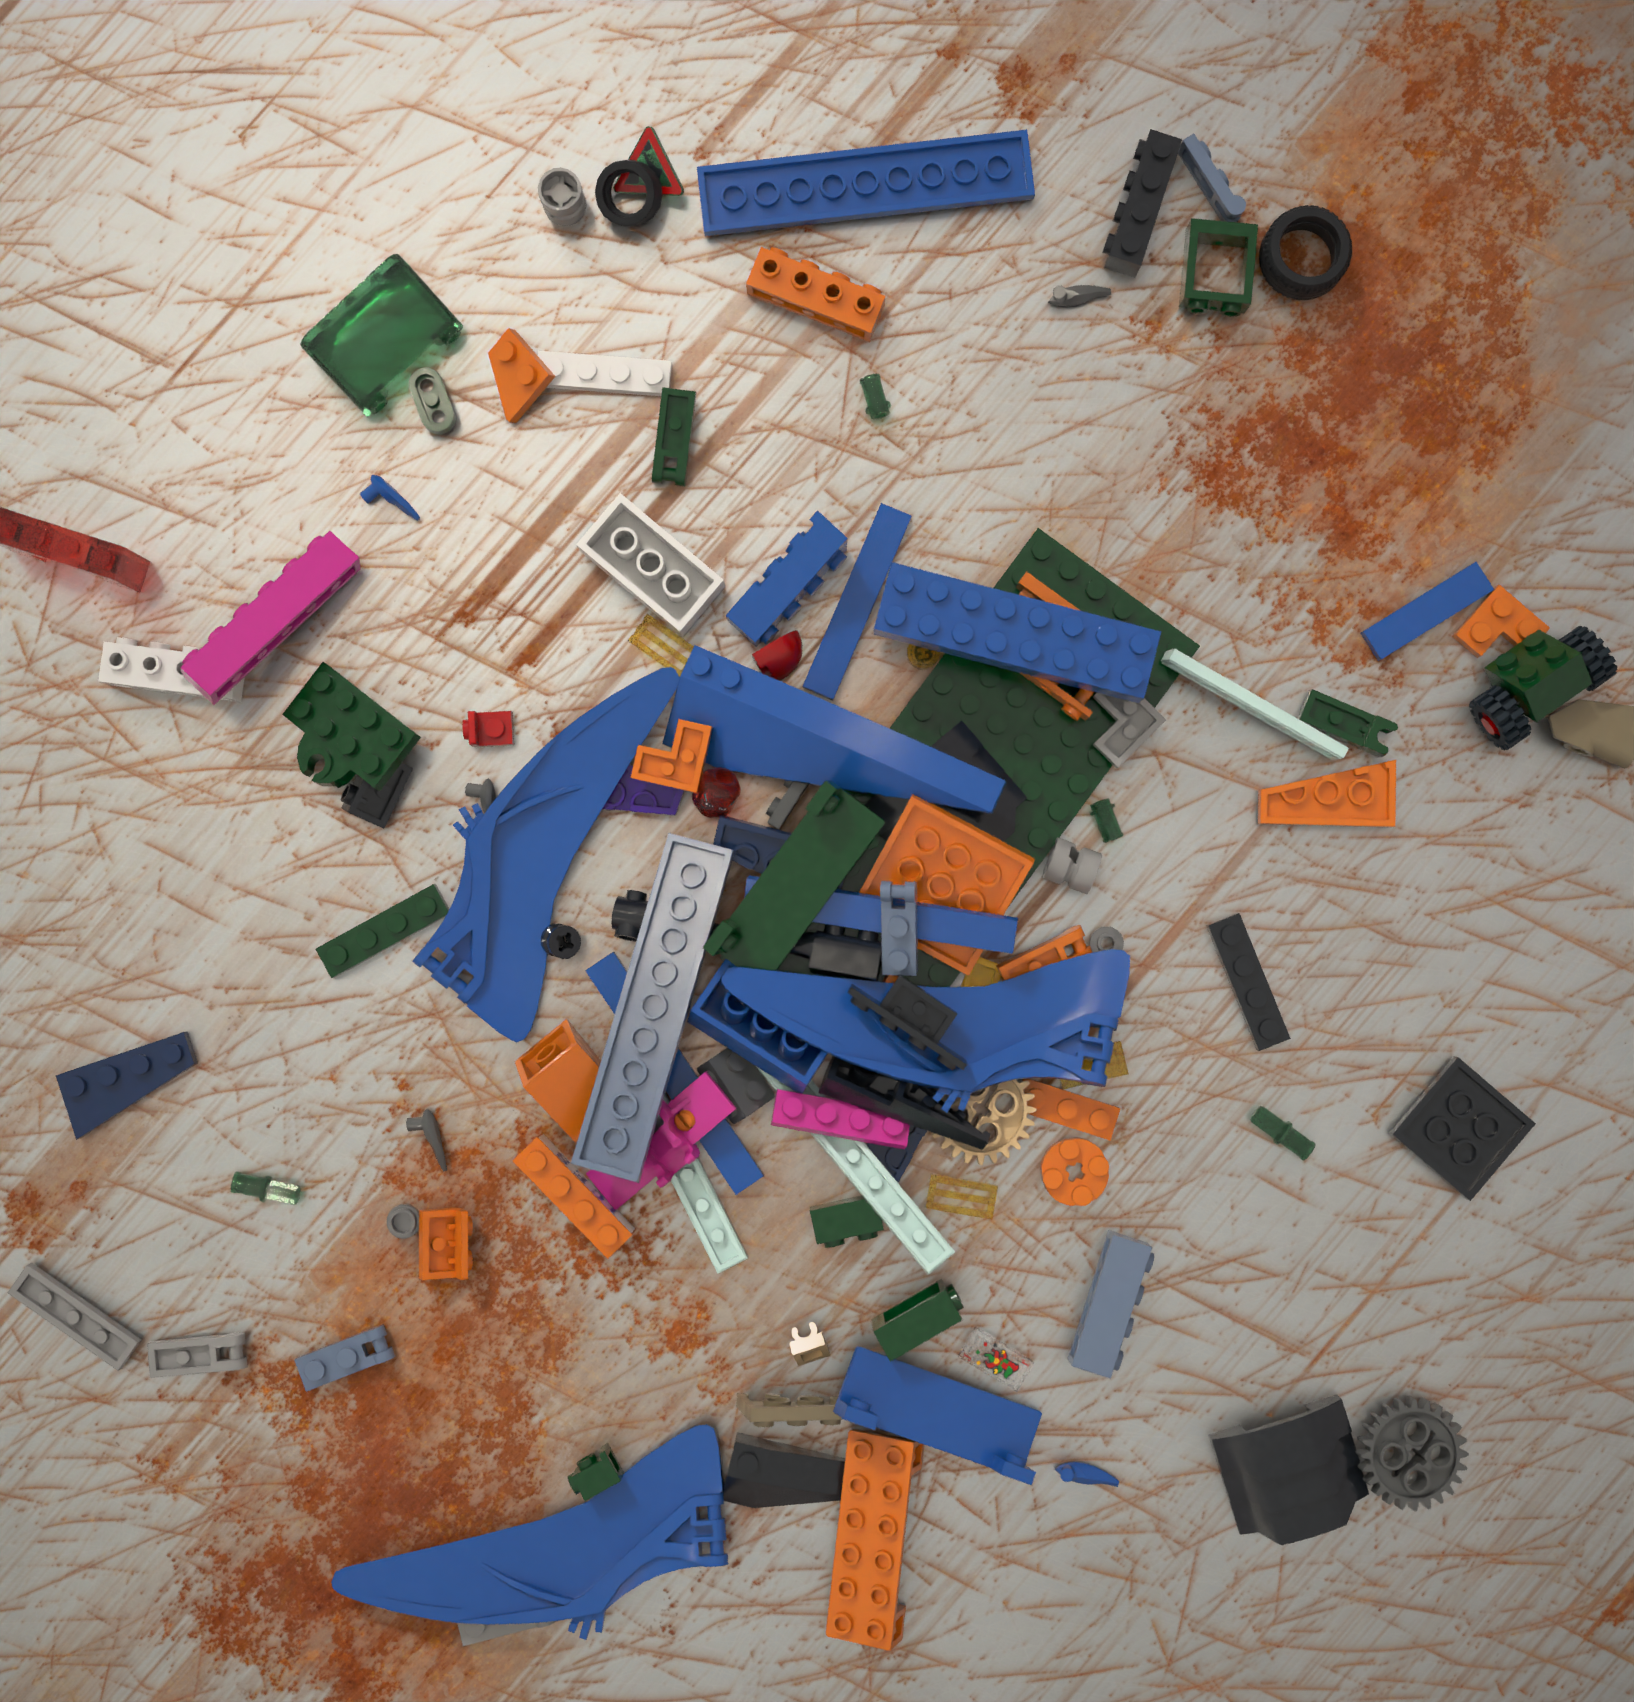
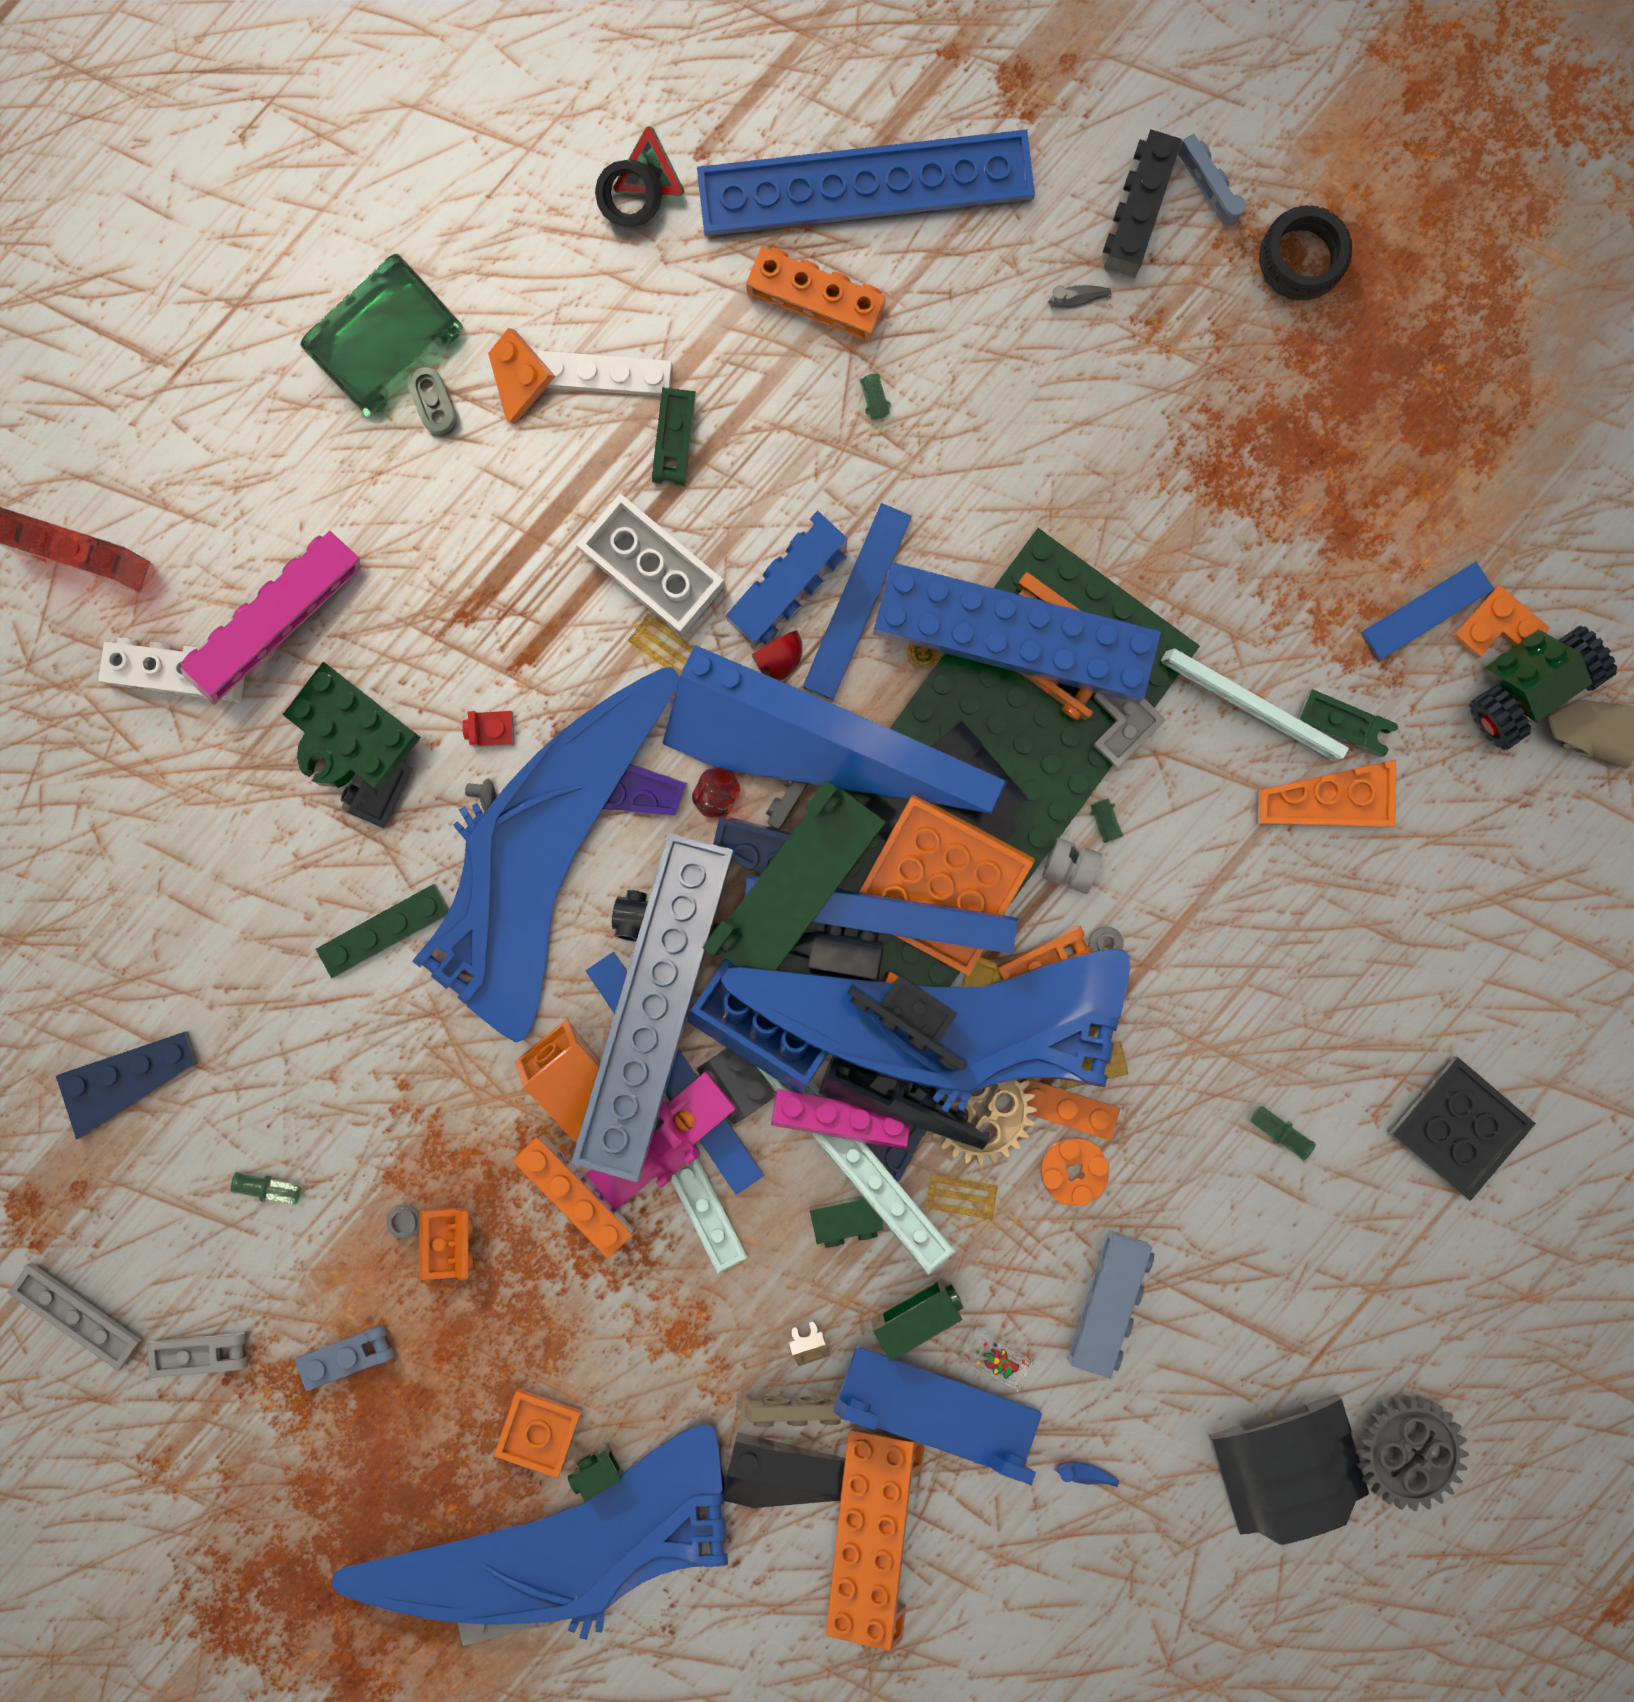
(383, 488): blue bar -> none
(432, 1133): dark grey bar -> none
(537, 1433): none -> orange plate
(553, 938): black wheel -> none
(562, 196): light grey wheel -> none
(681, 766): orange plate -> none
(899, 929): sand blue plate -> none
(1221, 234): dark green window -> none
(1248, 982): black plate -> none

